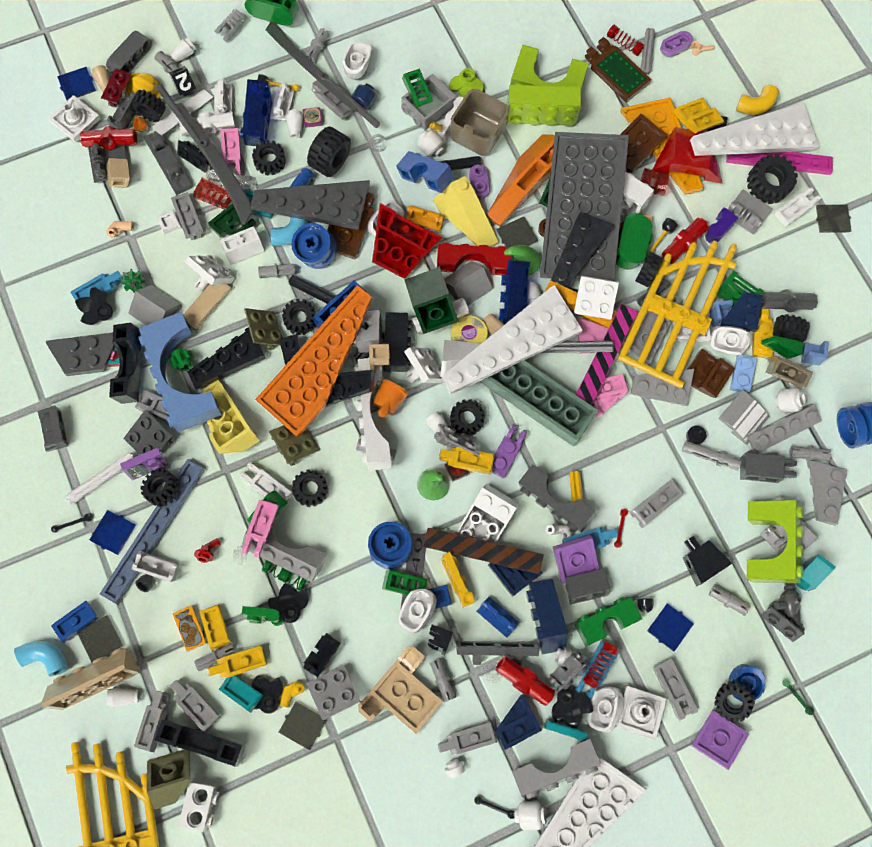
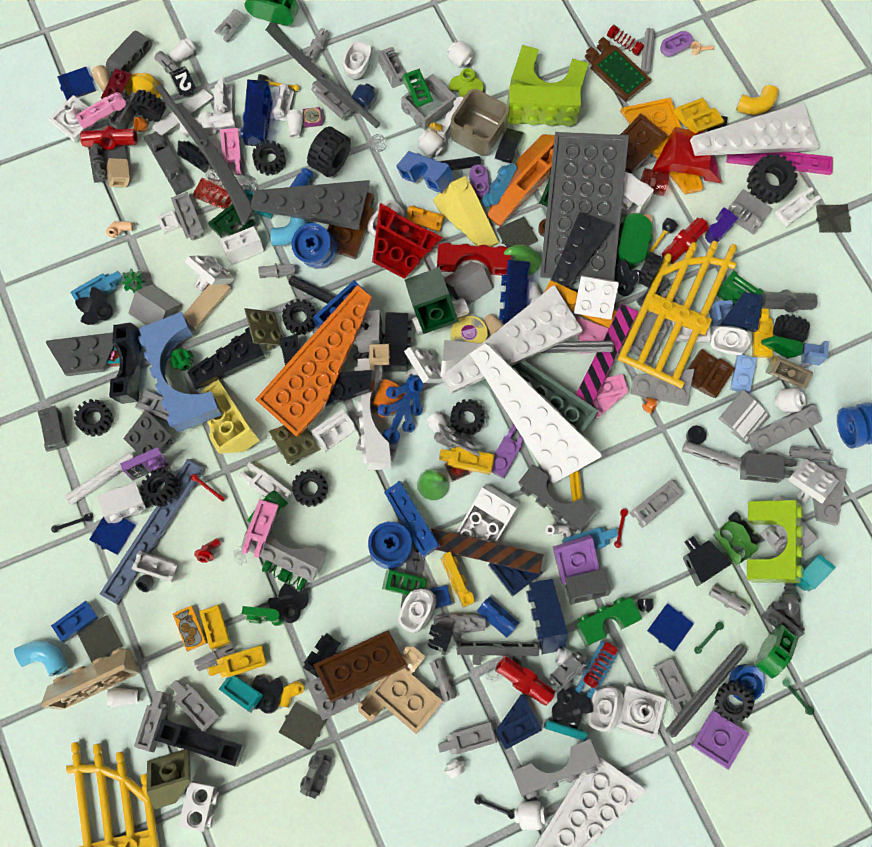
(85, 410): none -> black tyre
(101, 109): none -> bright pink hinge
(121, 503): none -> white brick
(194, 477): none -> red hinge
(318, 765): none -> dark grey hinge
(333, 430): none -> white hinge
(359, 666): none -> reddish brown tile
(391, 66): none -> light grey hinge
(412, 388): none -> blue plant
(412, 519): none -> blue plate
(460, 53): none -> white head
(460, 622): none -> light grey hinge
(499, 185): none -> dark azure hinge
(508, 145): none -> black slope
(547, 433): none -> white wing
(626, 278): none -> black plate
(650, 406): none -> orange hinge
(706, 691): none -> dark grey axle
(718, 626): none -> clear green hinge
(735, 517): none -> black axle
(738, 532): none -> bright green piece
(776, 651): none -> green brick
(813, 481): none -> white plate

